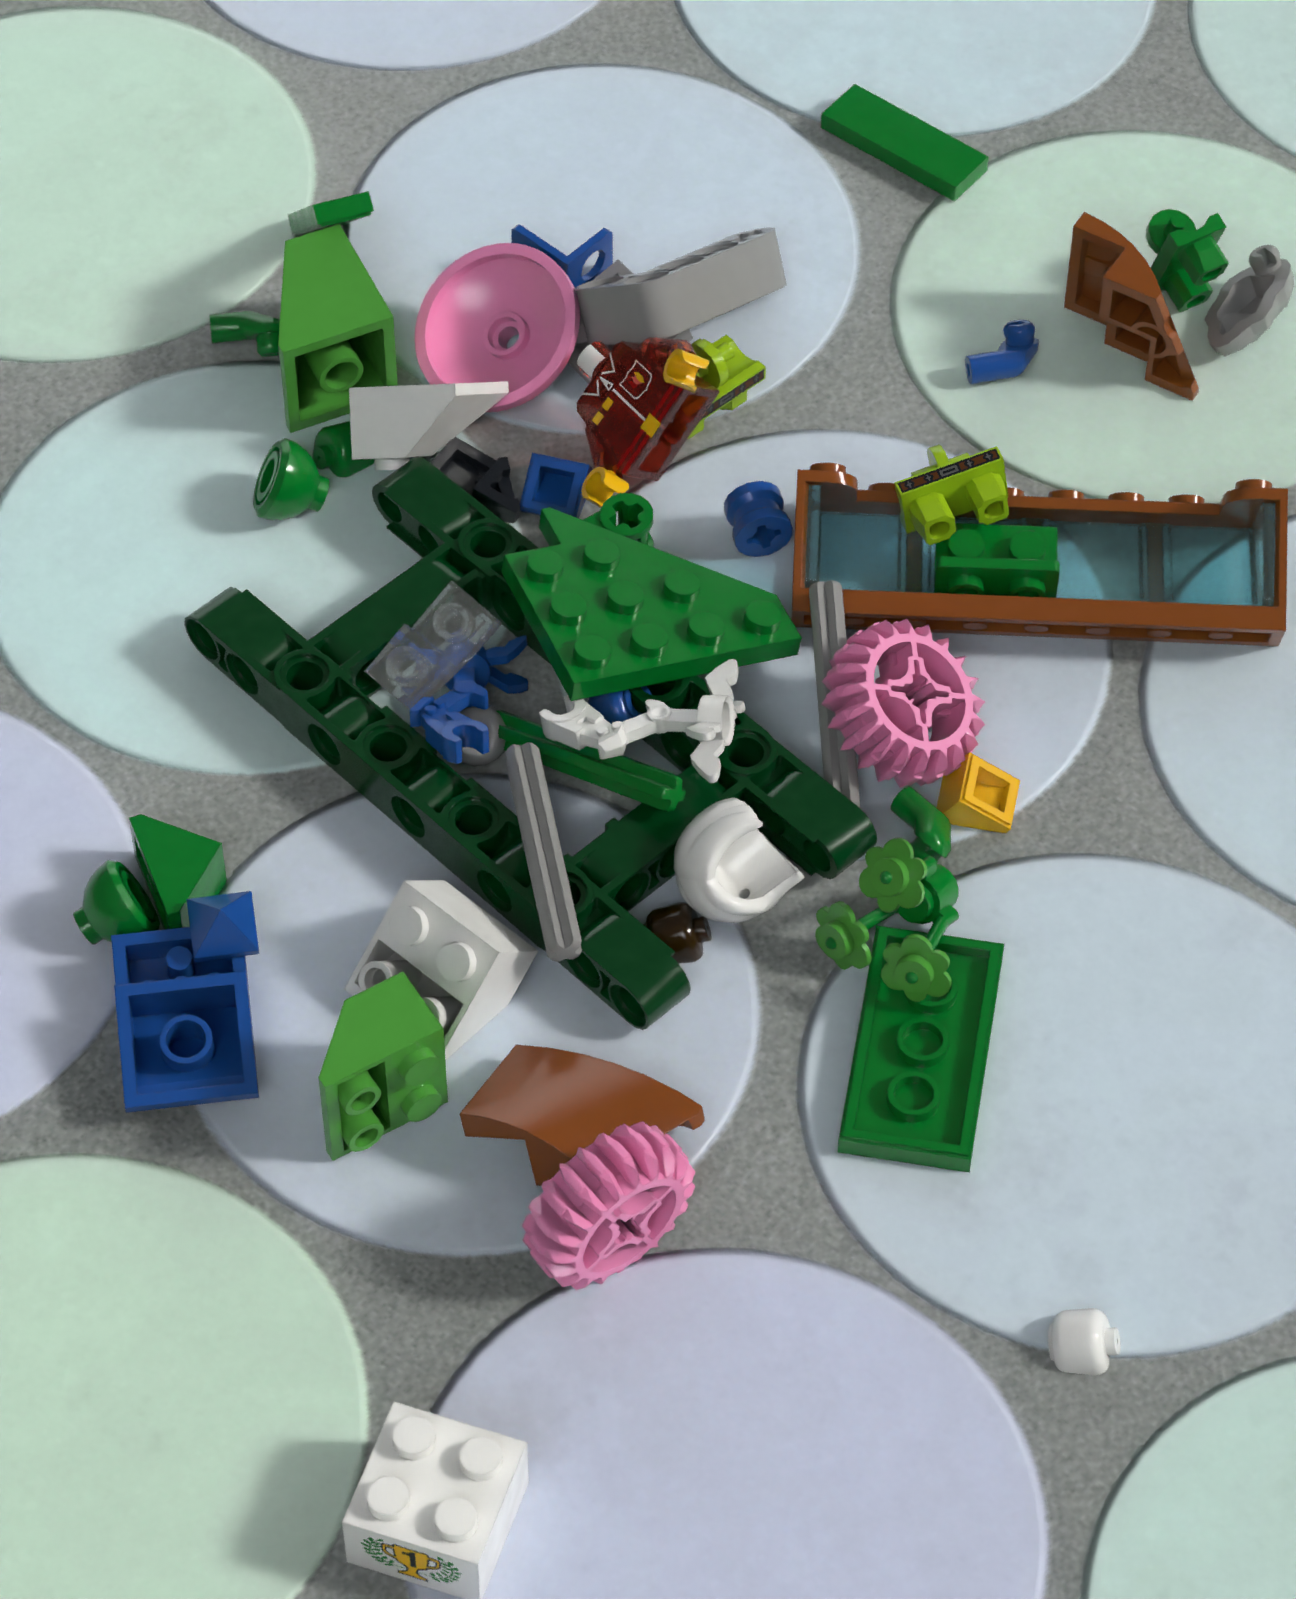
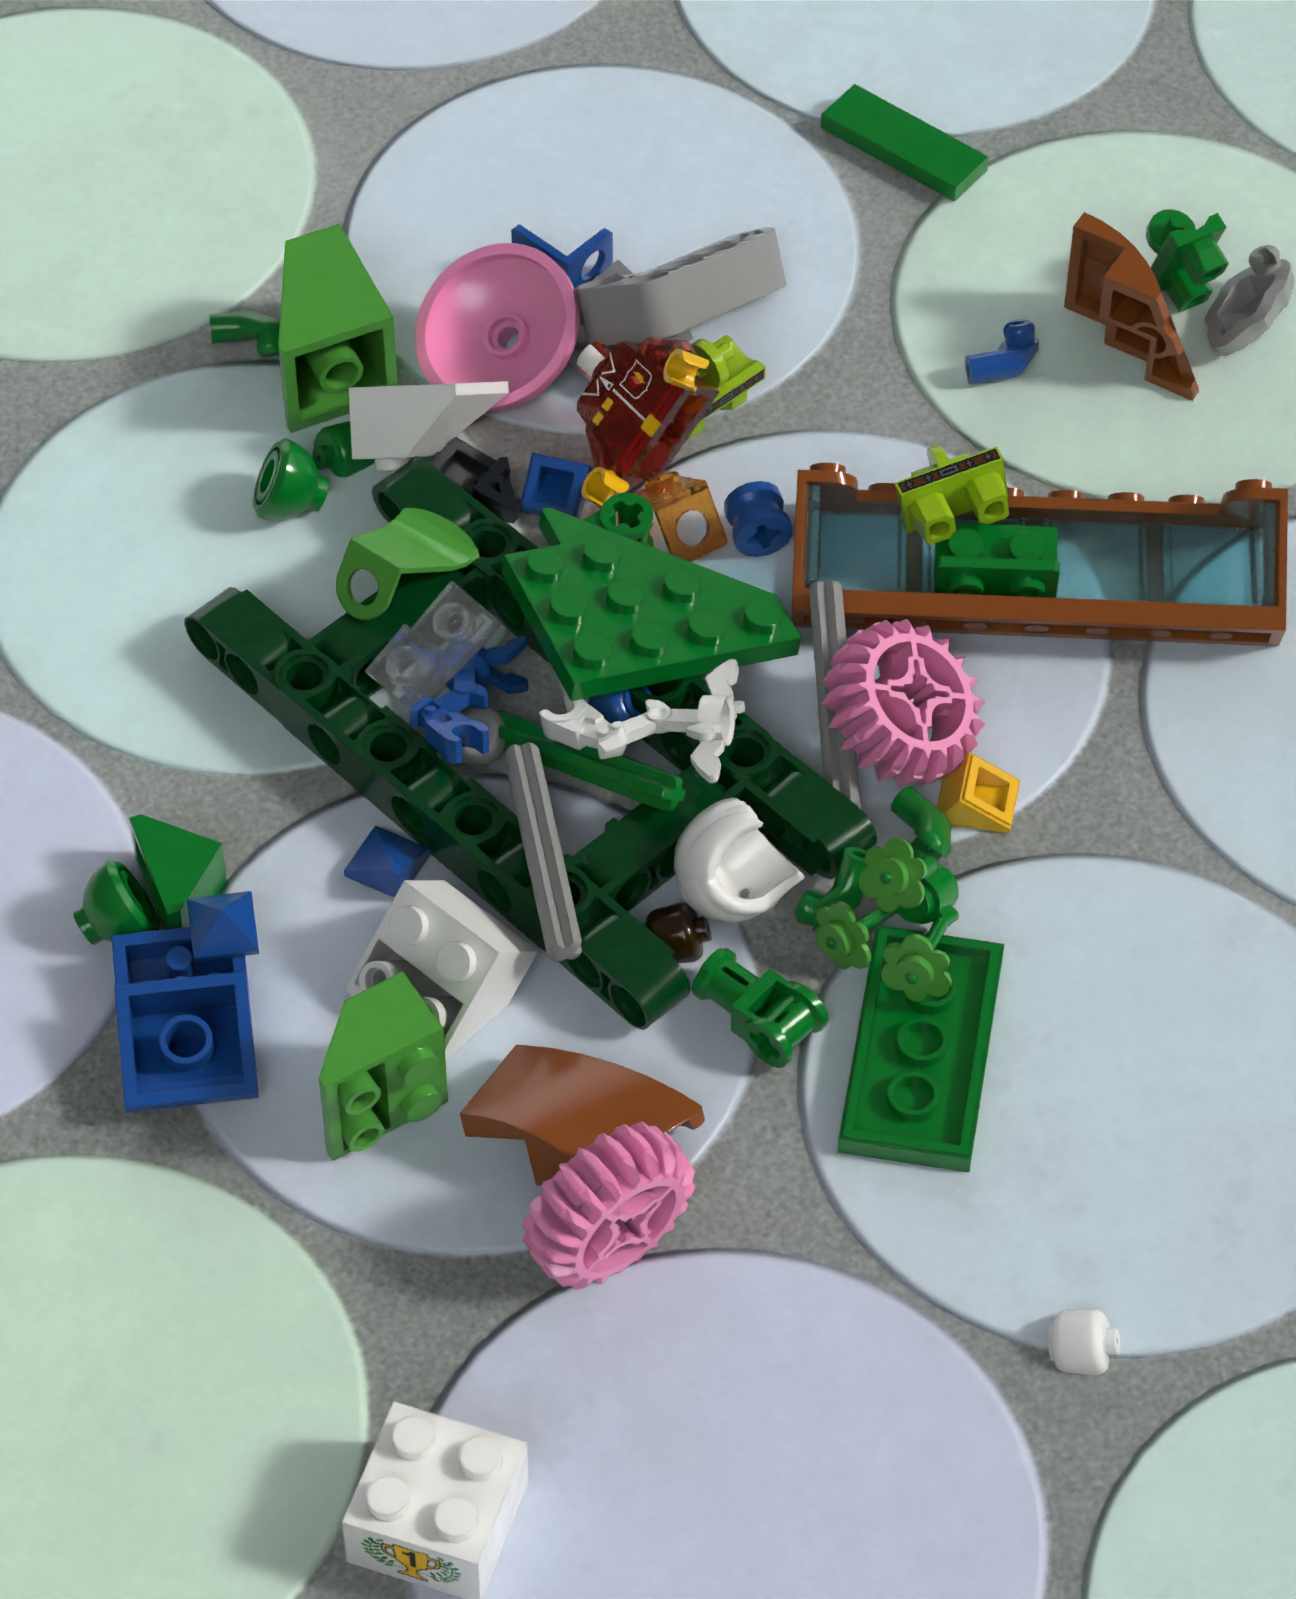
(331, 213): green tile -> none
(386, 861): none -> blue slope
(408, 544): none -> bright green piece
(674, 496): none -> clear orange bracket
(764, 1010): none -> green connector
(844, 889): none -> green arm

